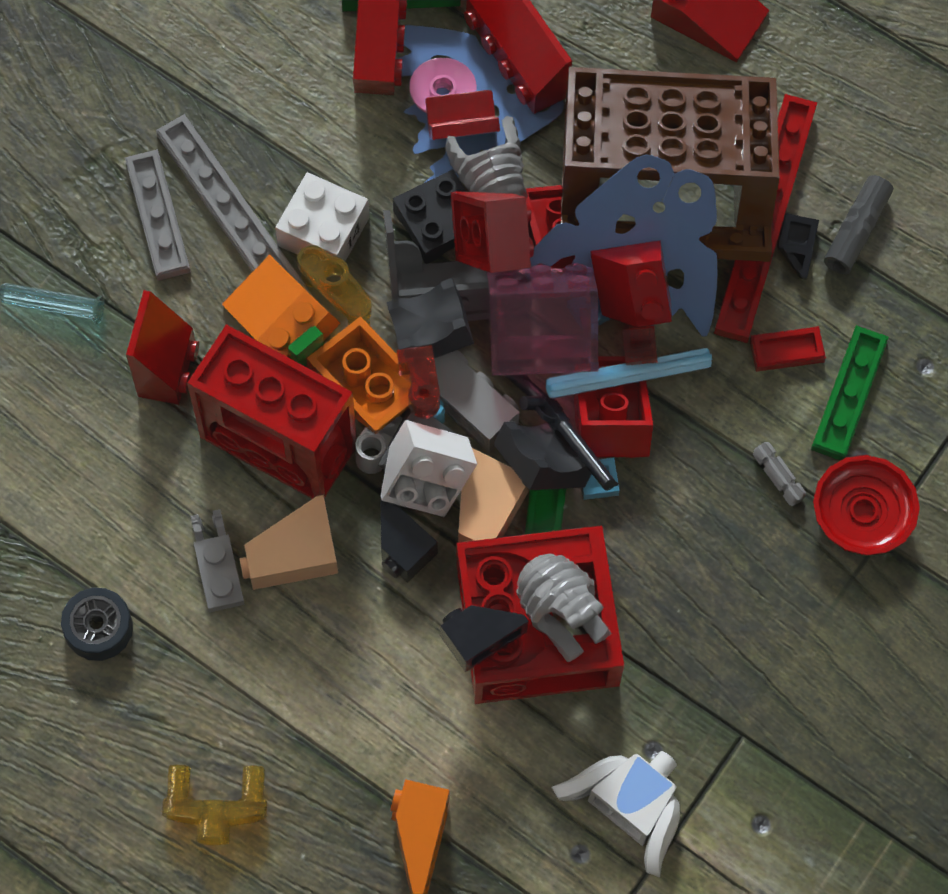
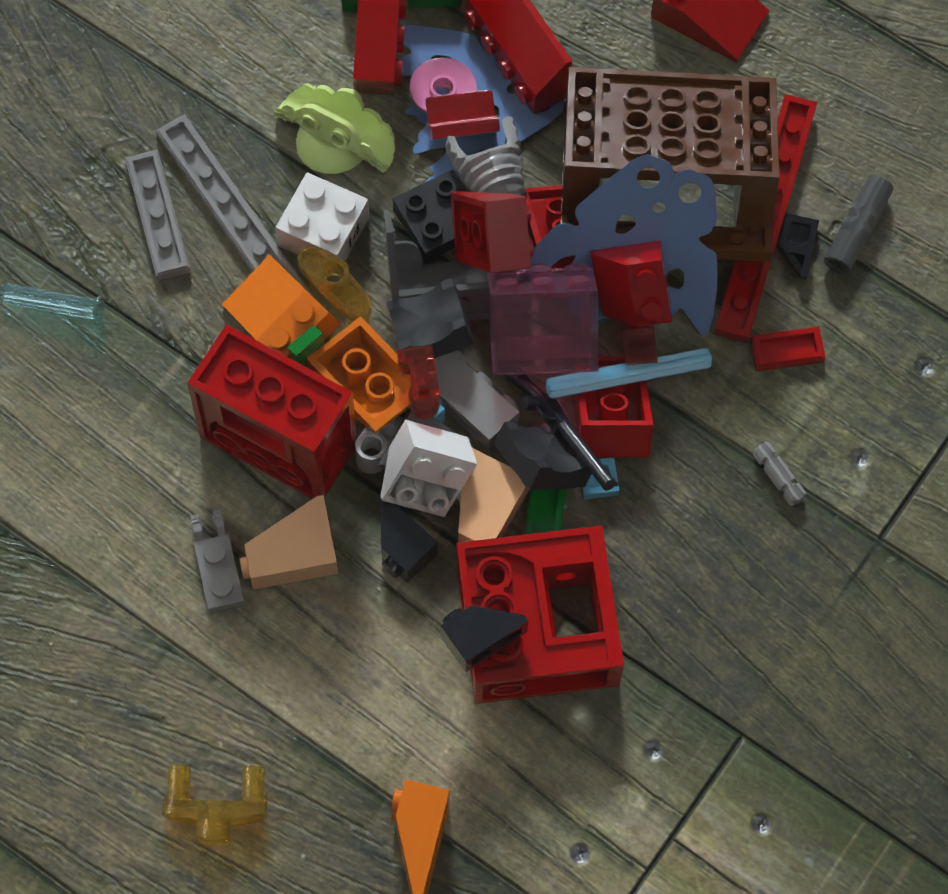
(95, 606): wheel -> none
(160, 351): red slope -> none
(337, 129): none -> yellowish green piece
(560, 587): light grey hair -> none
(633, 797): white torso -> none
(849, 393): green tile -> none
(866, 505): red hat -> none

